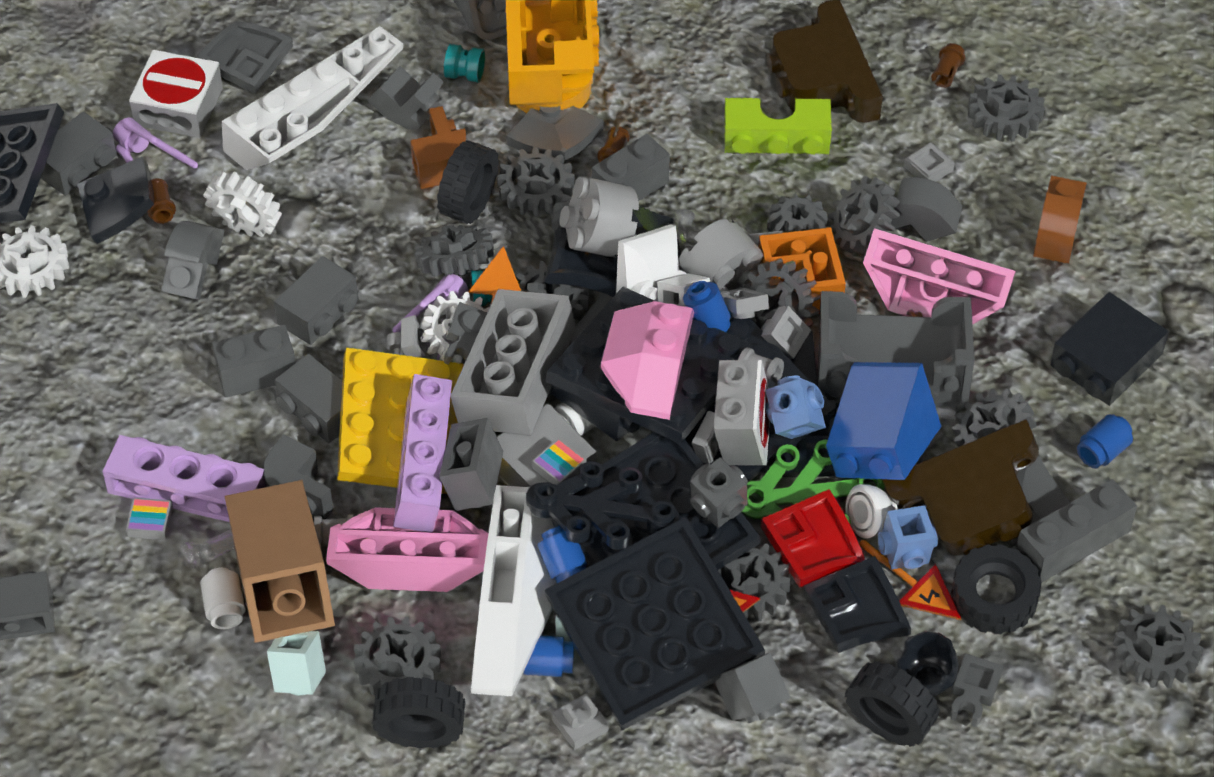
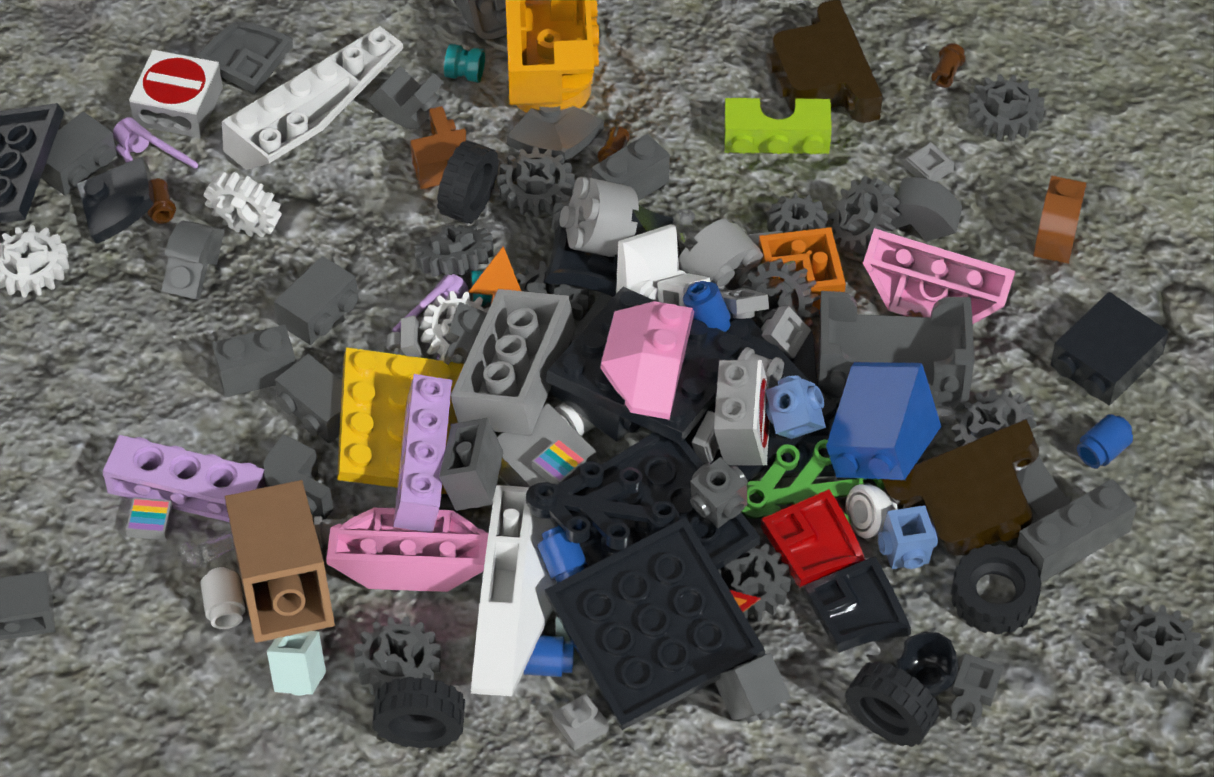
(927, 594): piece -> none

